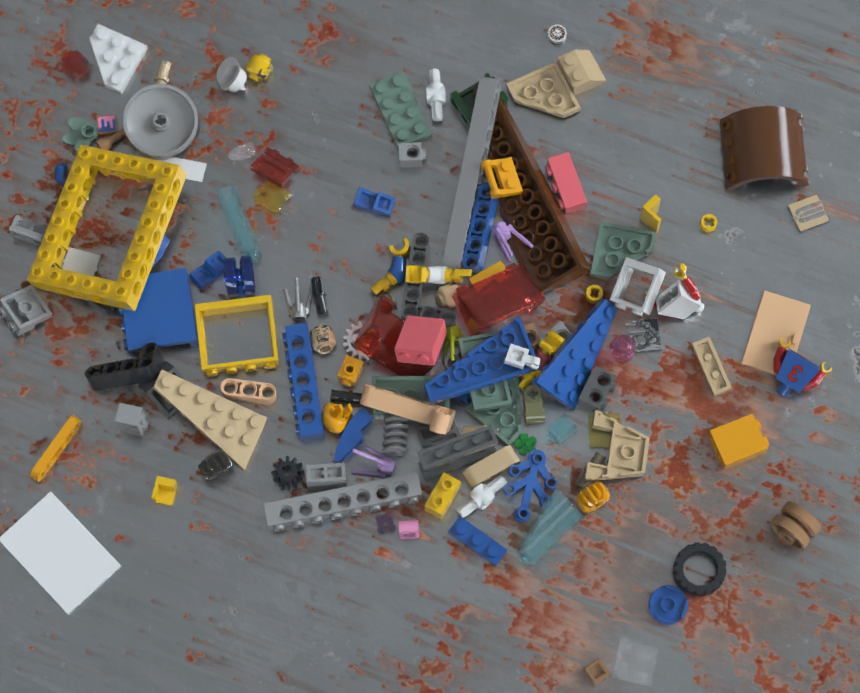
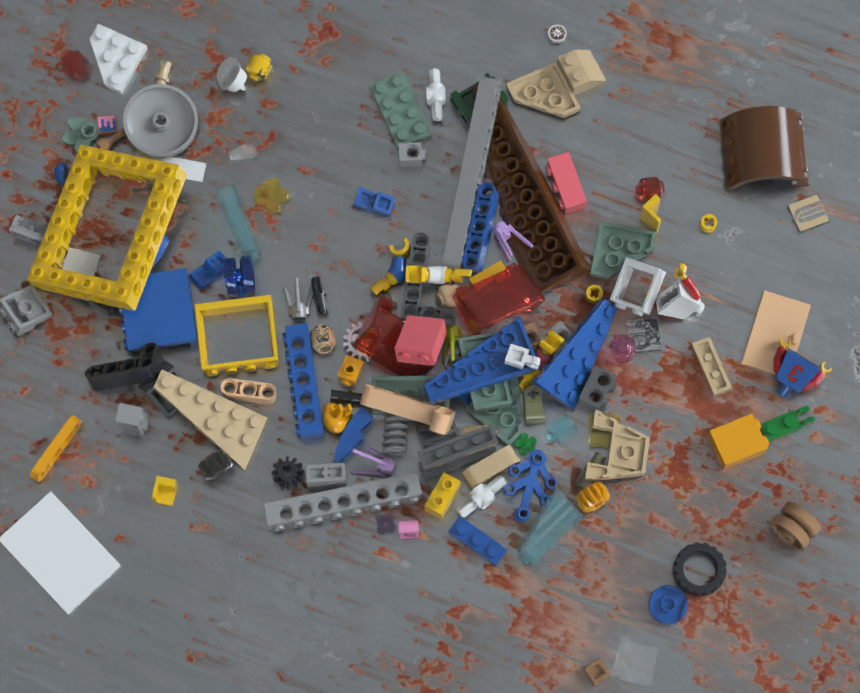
(272, 170): clear red plate -> none
(506, 177): light orange plate -> none
(649, 187): none -> clear red head
(785, 424): none -> green hinge

